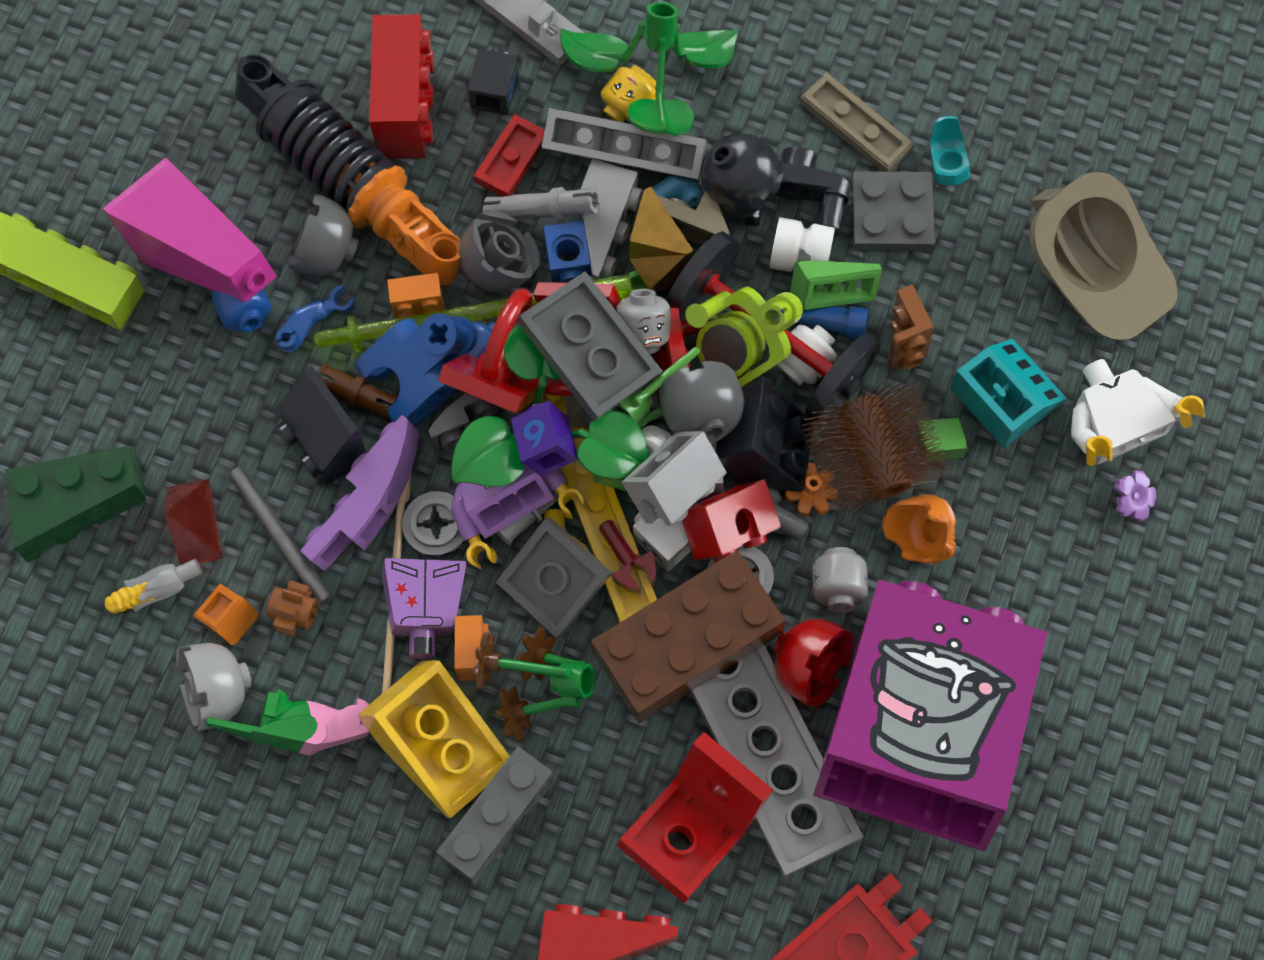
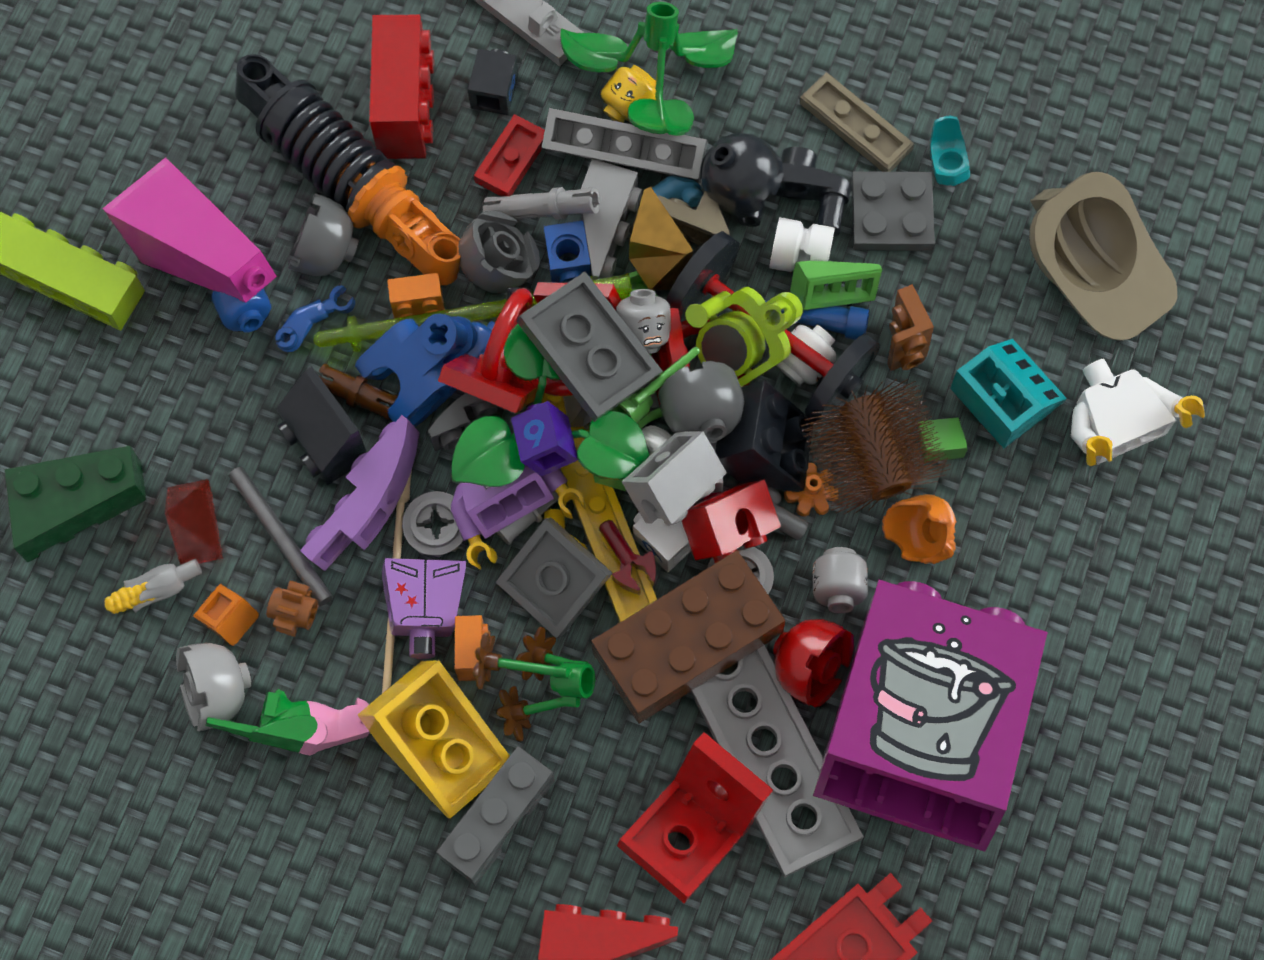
(1135, 495): medium lavender plant -> none

